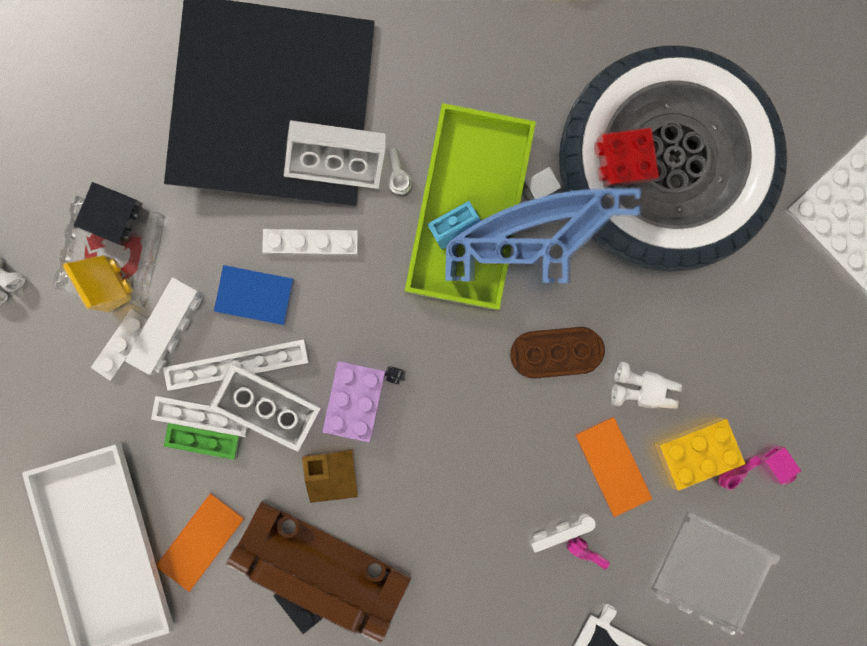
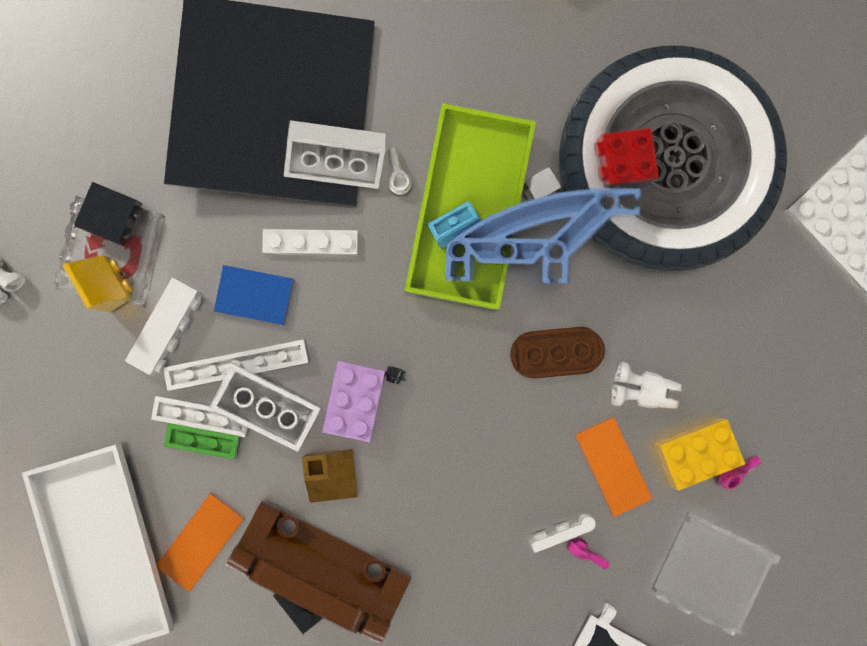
(119, 346): white plate -> none
(780, 465): dark pink brick -> none

